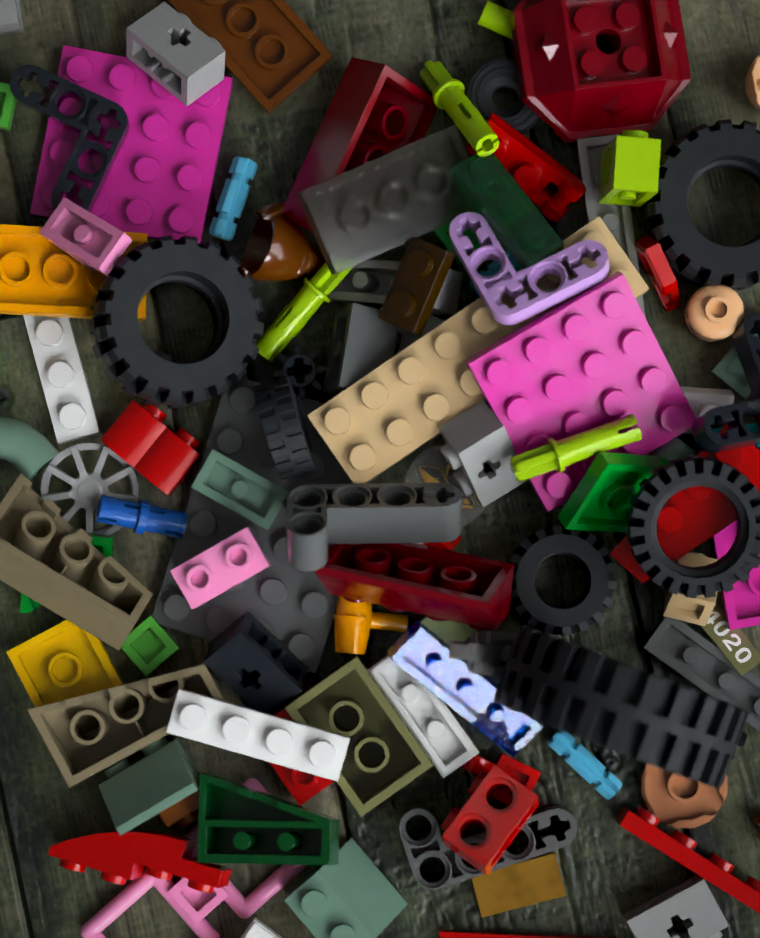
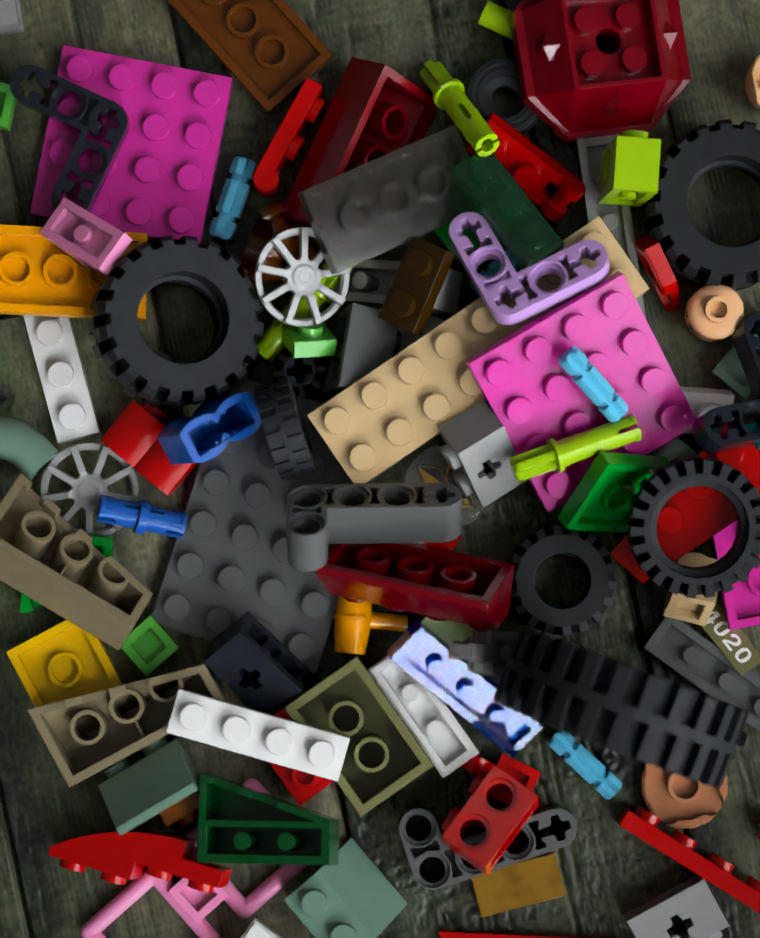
(175, 53): light grey brick -> none
(210, 429): none -> blue brick
(220, 568): bright pink brick -> none
(240, 489): sand green plate -> none
(287, 140): none -> red plate
(300, 278): none -> light grey wheel
(309, 341): none -> bright green plate
(593, 384): none -> medium azure axle

